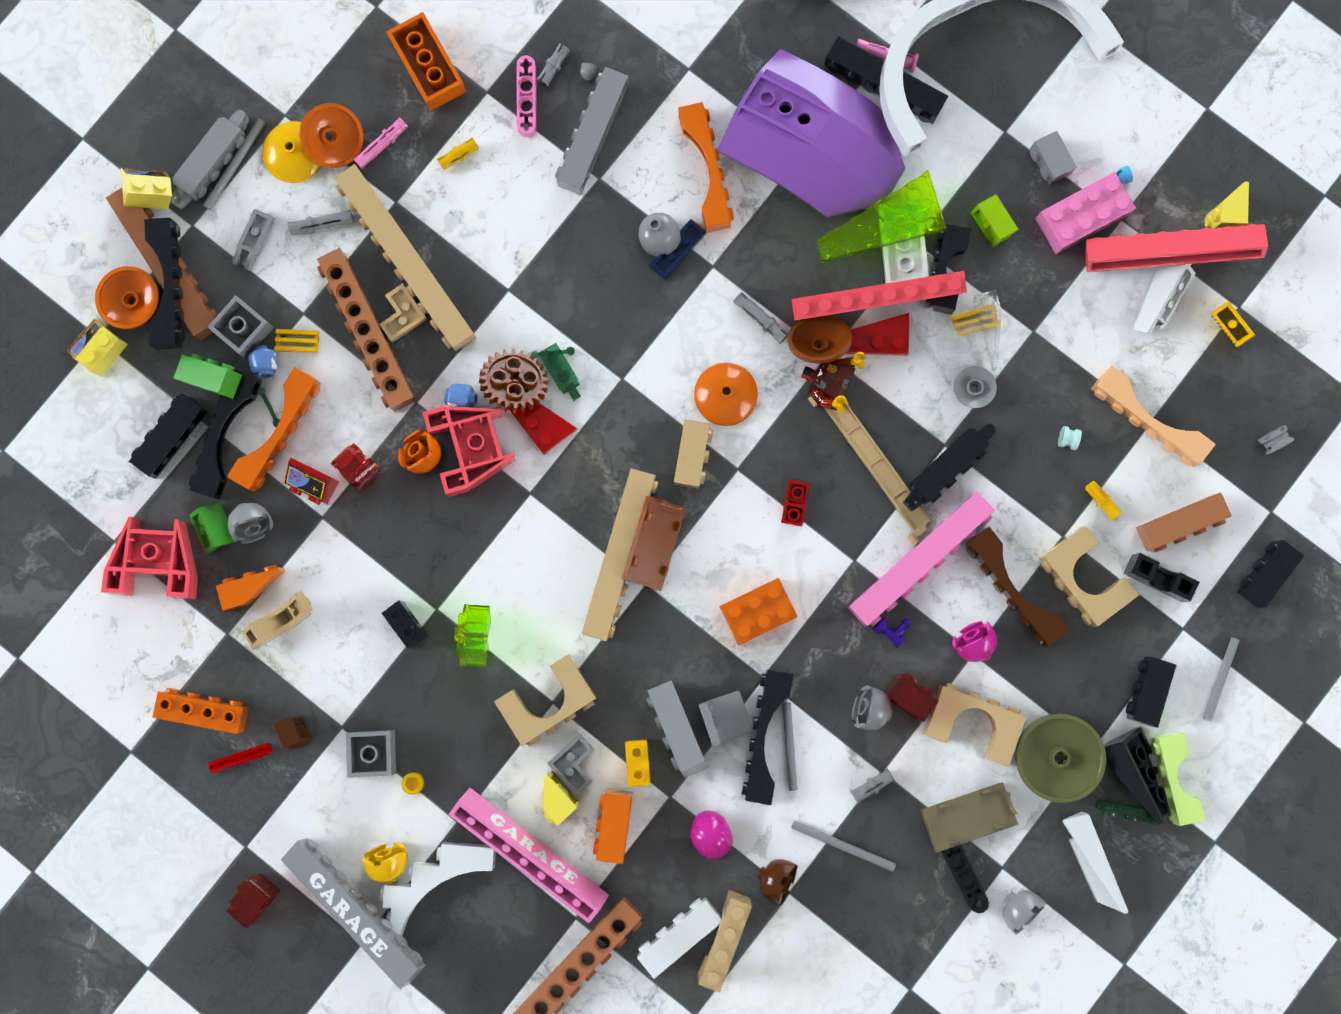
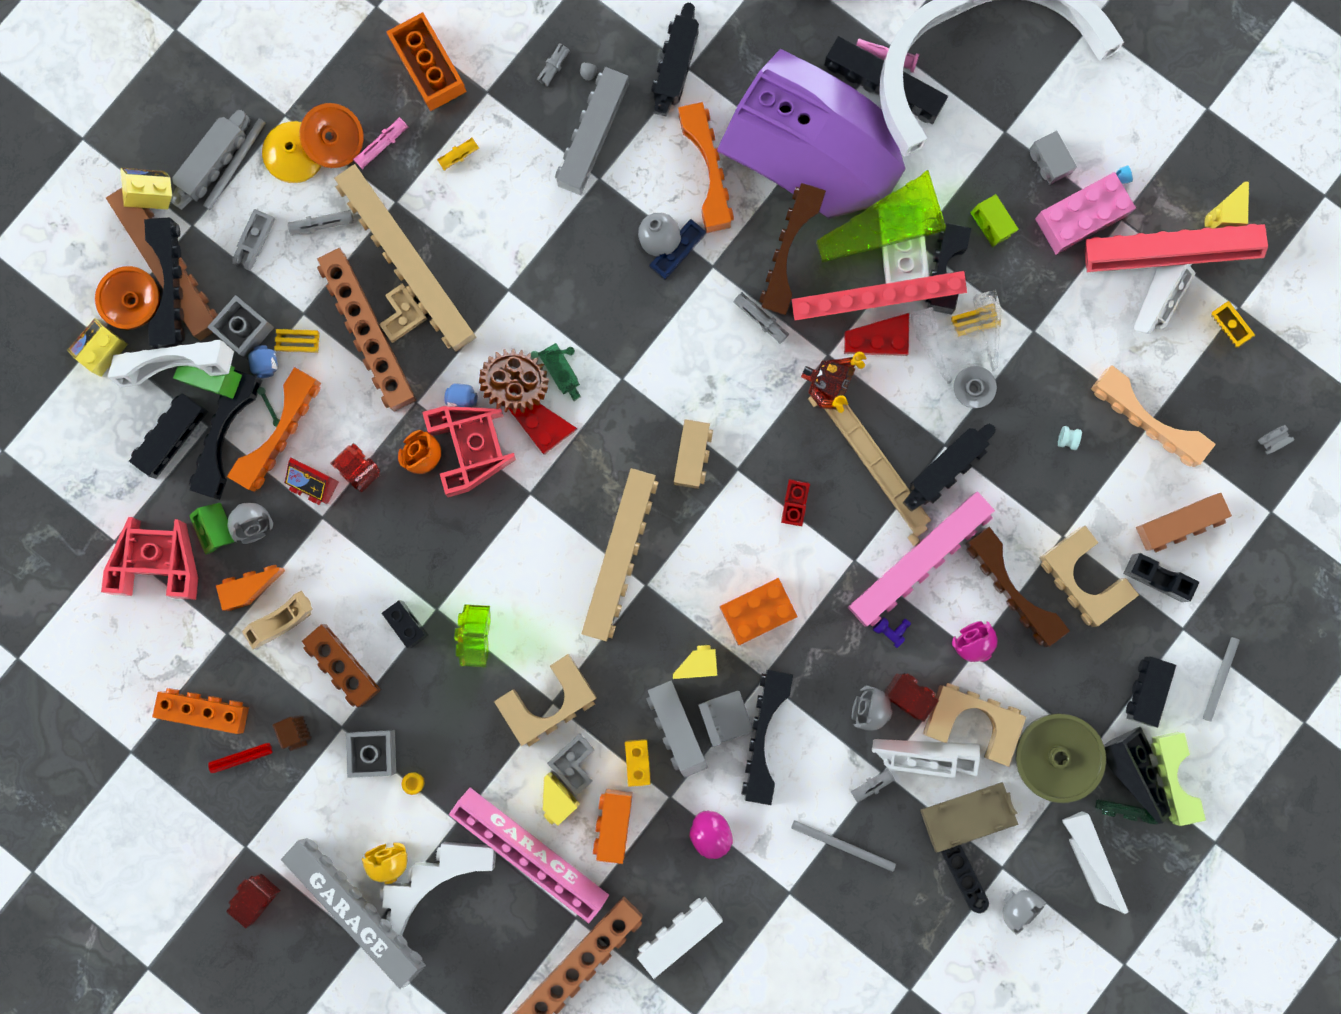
(136, 367): none -> white arch
(367, 686): none -> dark orange brick
(526, 96): bright pink beam -> none
(653, 543): dark orange piece -> none
(676, 61): none -> black hinge
(698, 664): none -> light yellow slope
(718, 960): tan arch -> none
(721, 408): orange dish -> none
(777, 879): reddish brown cylinder -> none
(790, 750): light grey bar -> none
(806, 206): none -> reddish brown arch
(819, 339): dark orange dish -> none
(929, 757): none -> white wedge
(1103, 500): yellow axle -> none
(1270, 573): black brick -> none

